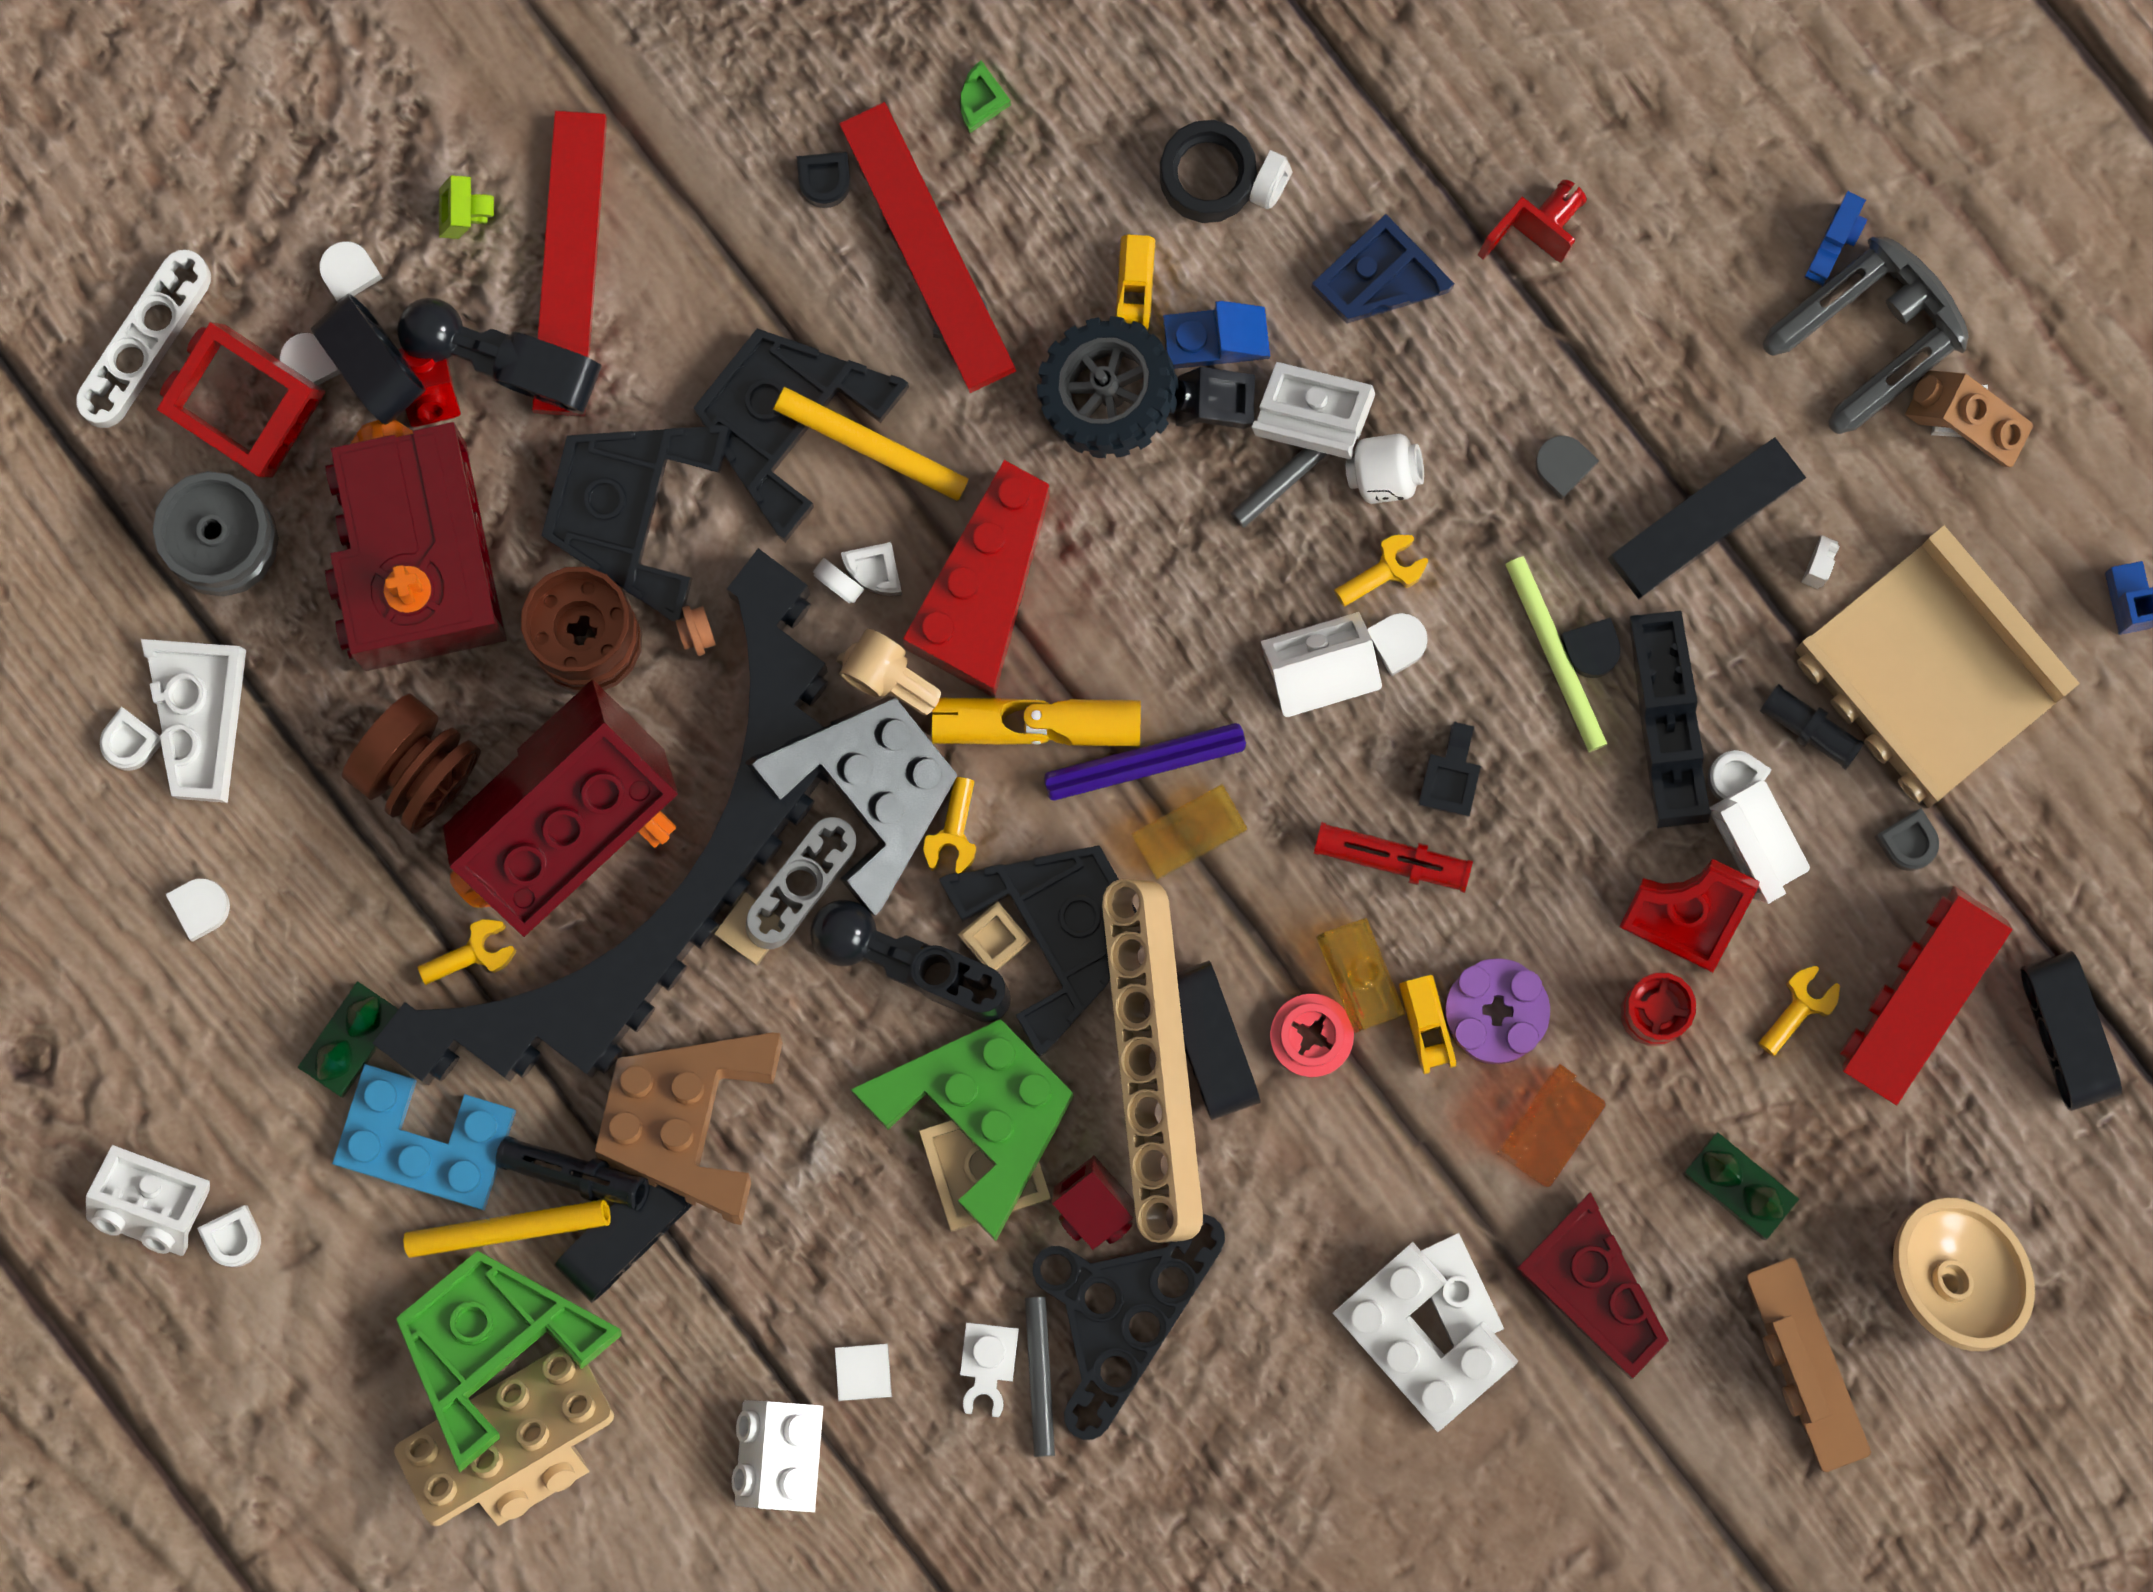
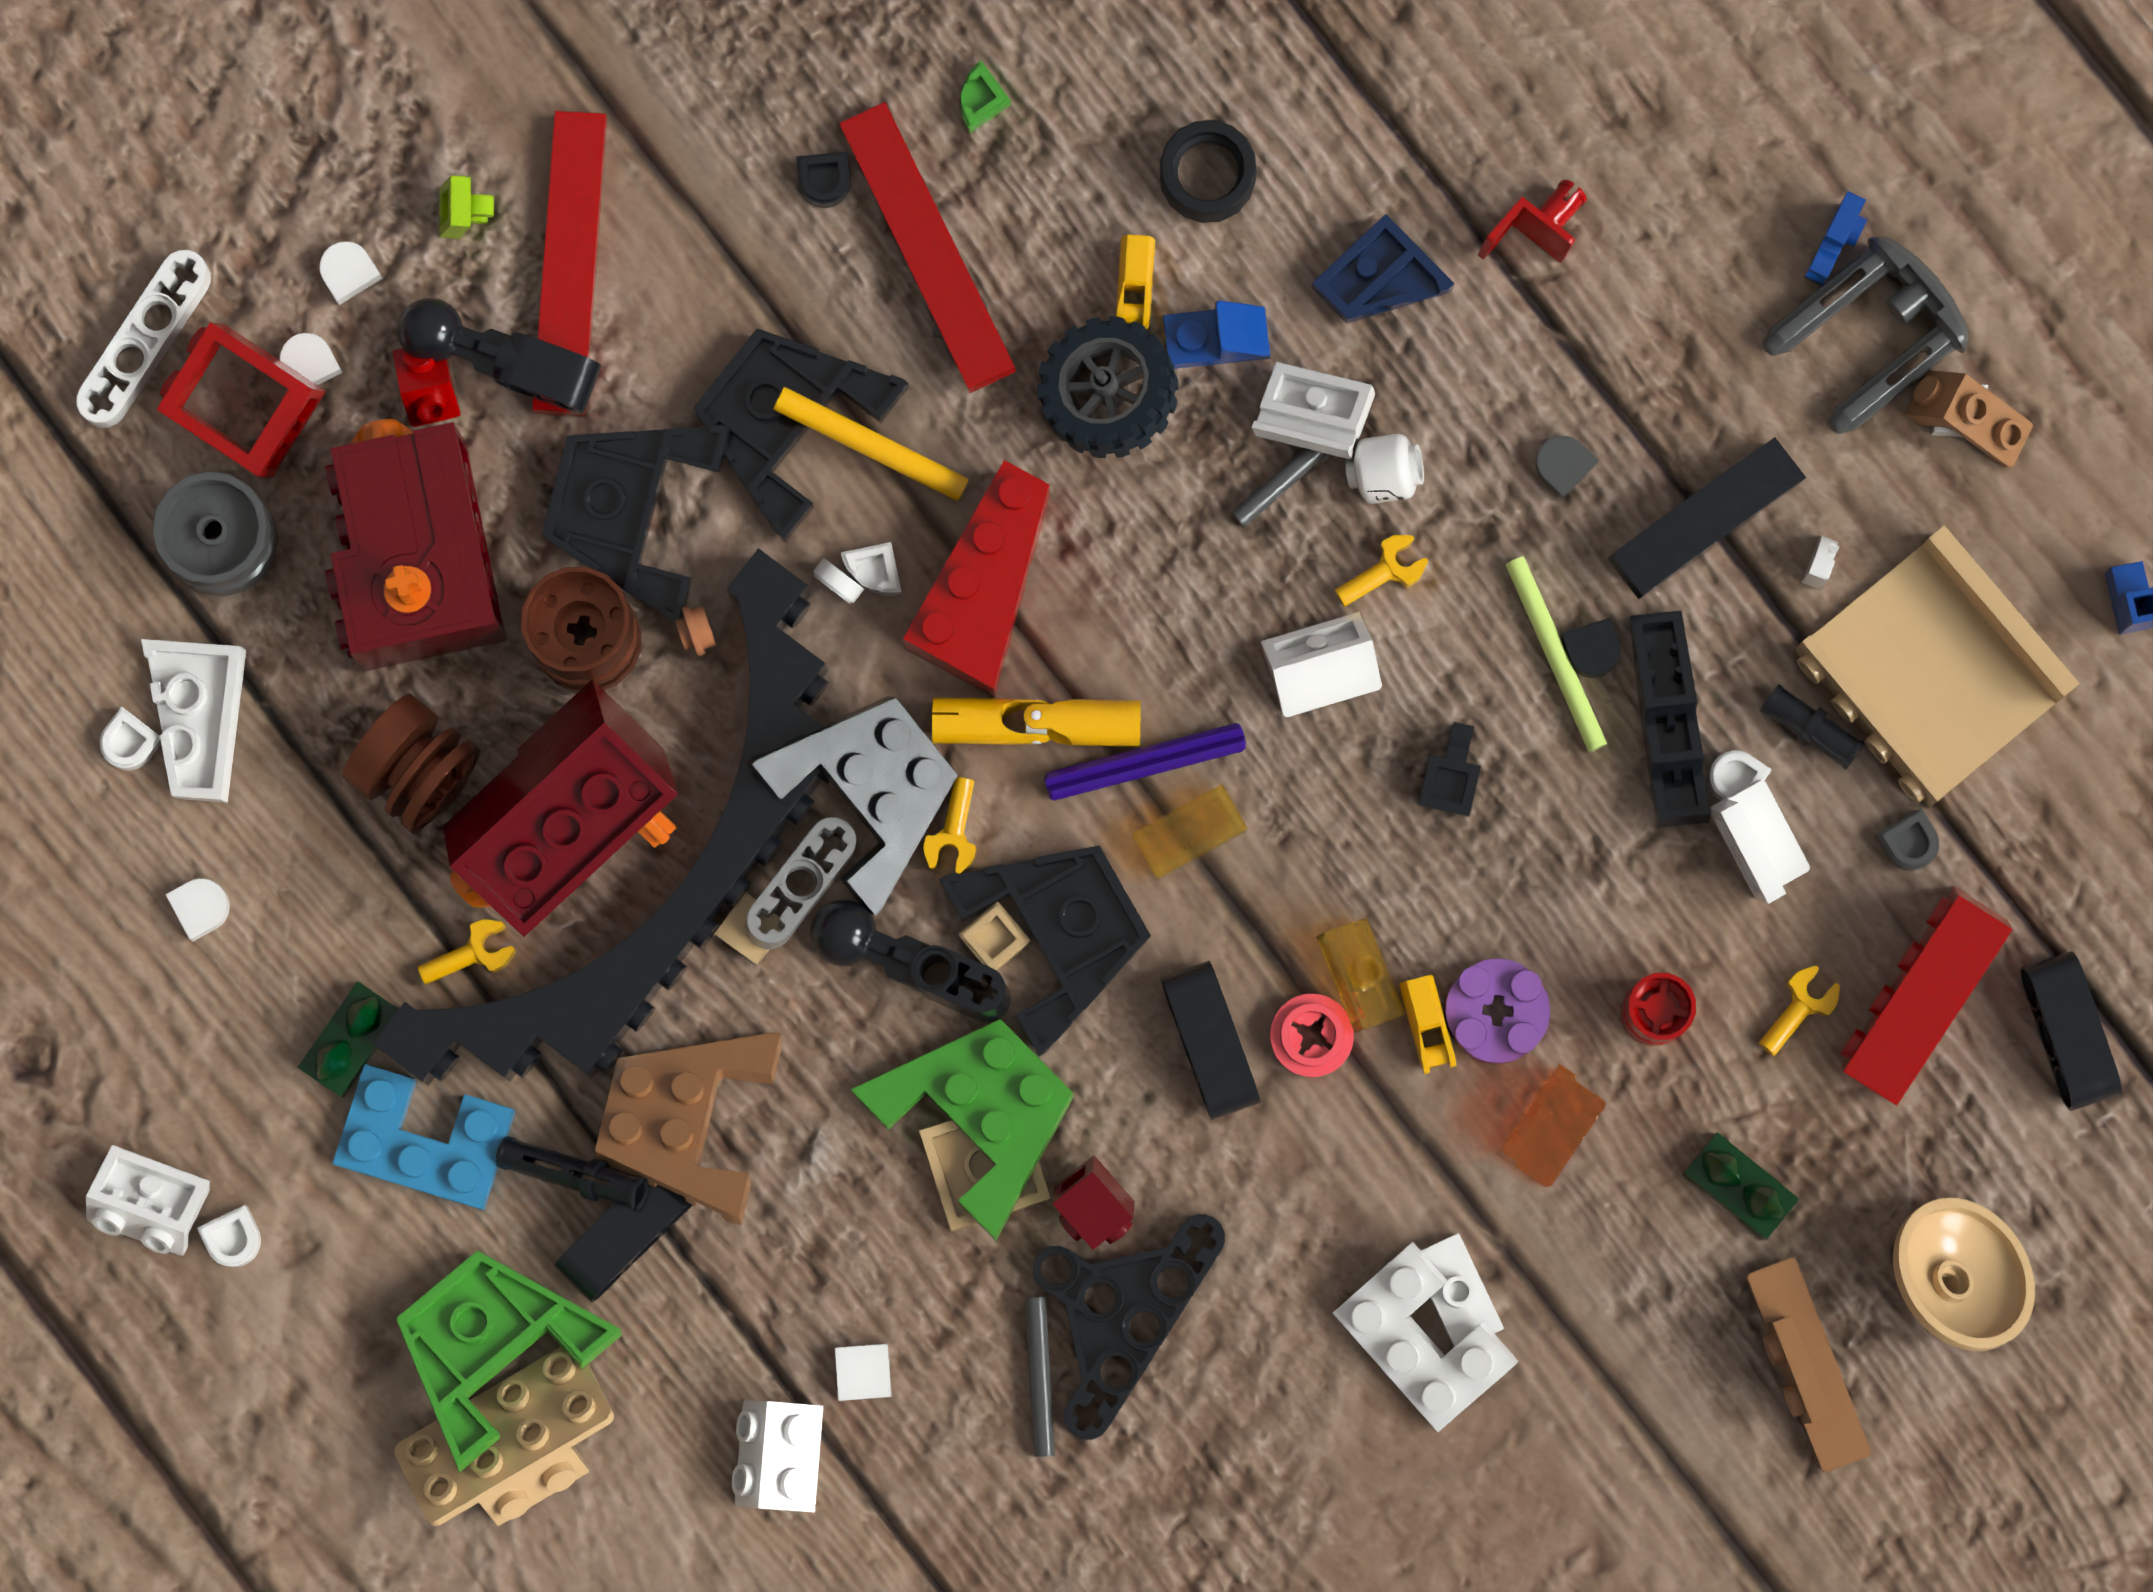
(368, 359): black beam -> none
(507, 1228): yellow piece -> none
(879, 668): tan axle -> none
(988, 1357): white plate -> none
(1169, 1080): tan beam -> none
(1215, 398): black bracket -> none
(1271, 180): white tile -> none
(1399, 641): white tile -> none
(1454, 871): red pin -> none
(1593, 1286): dark red wing -> none
(1694, 915): red tile -> none

